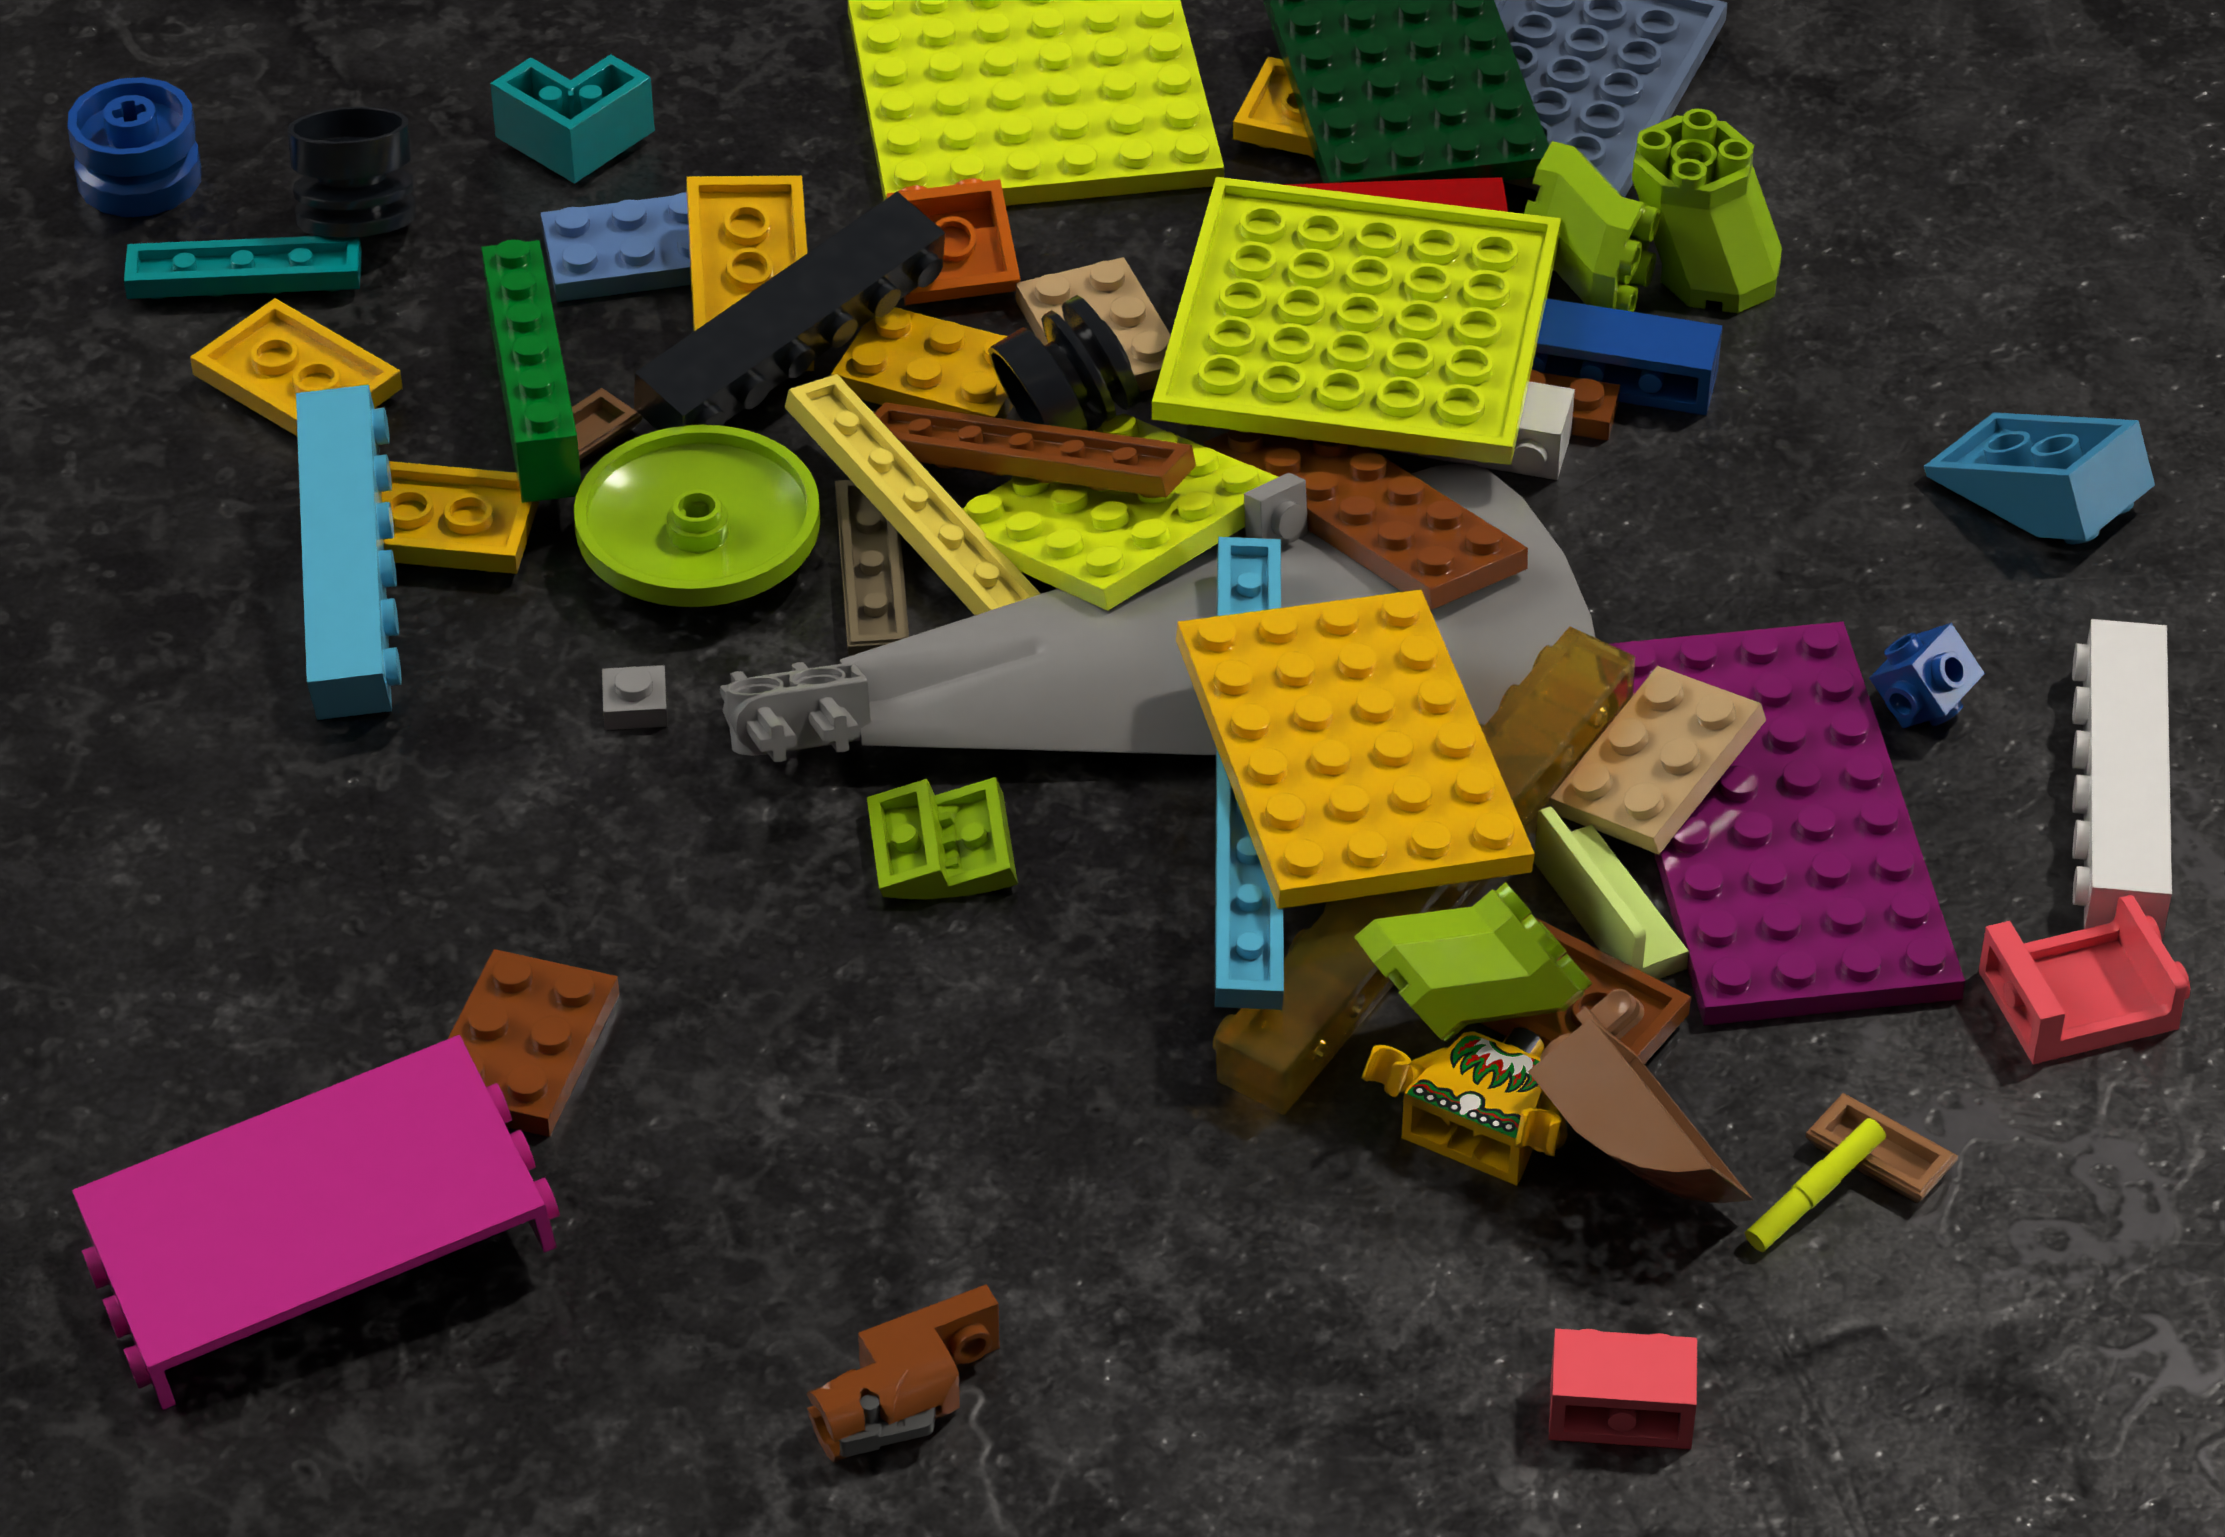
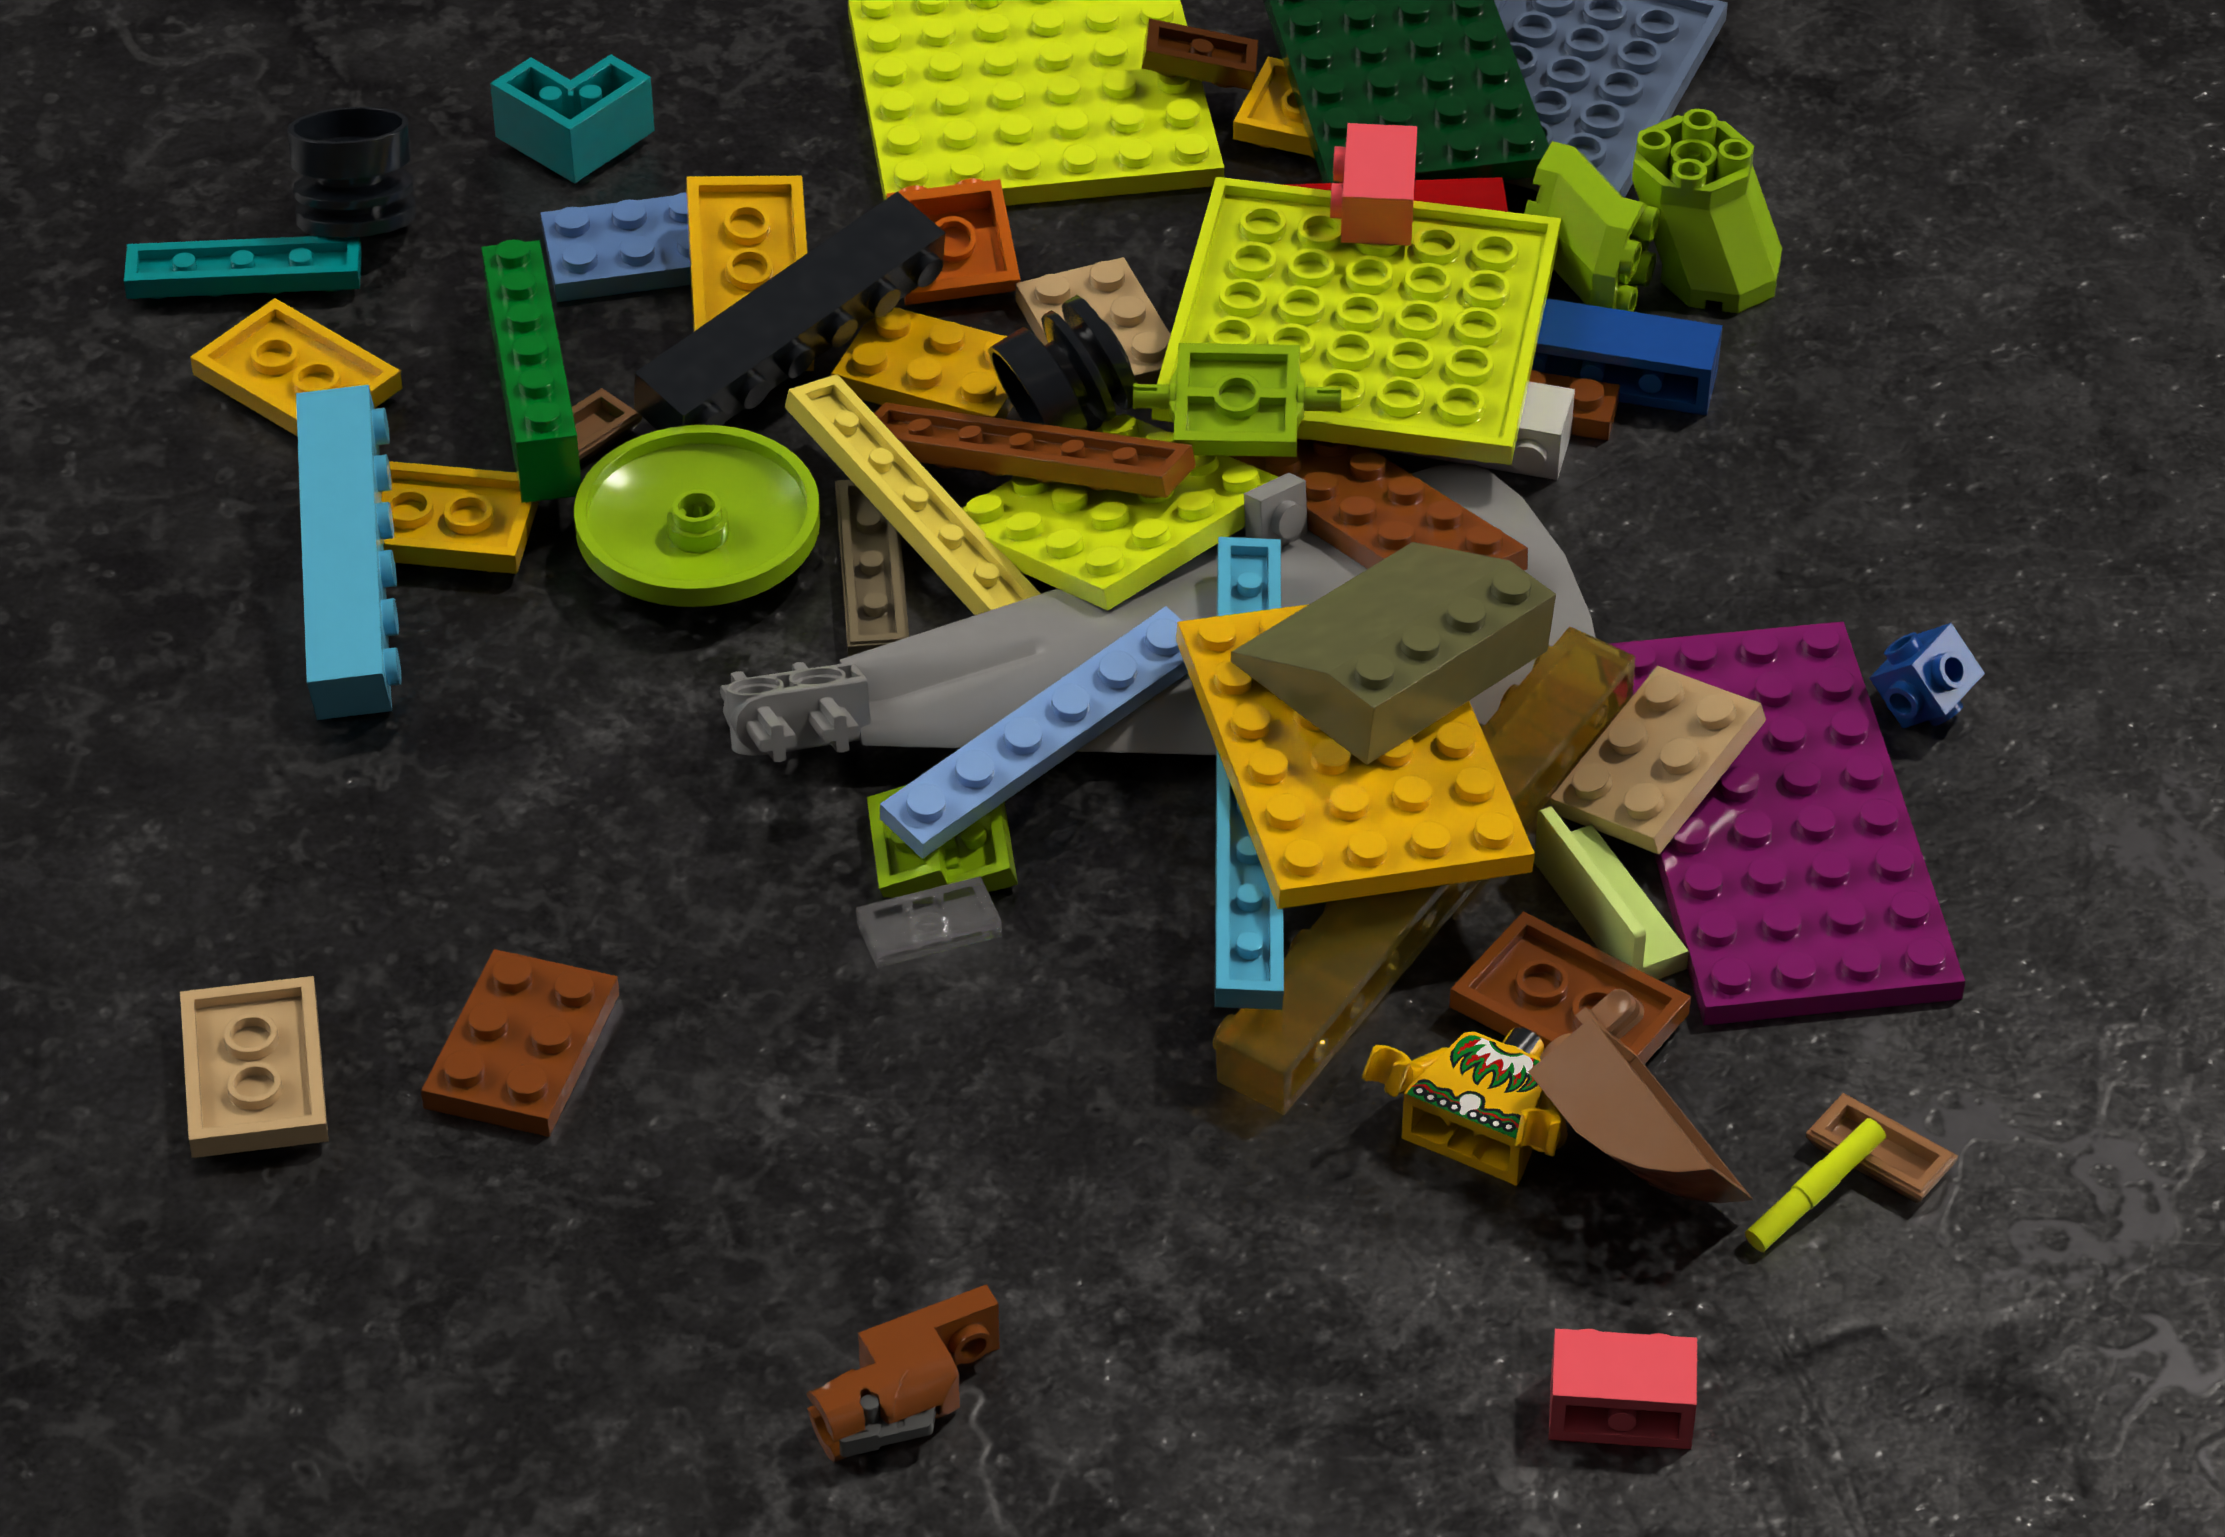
(134, 147): blue wheel -> none
(253, 1067): none -> tan plate
(307, 1207): dark pink panel -> none
(634, 697): light grey plate -> none
(928, 922): none -> clear plate
(1036, 736): none -> light blue plate
(1200, 54): none -> reddish brown plate
(1237, 398): none -> lime plate
(1376, 184): none -> coral brick
(1402, 644): none -> olive slope
(1474, 963): lime brick -> none
(2049, 471): dark azure slope -> none
(2085, 984): coral panel -> none
(2125, 771): white brick -> none

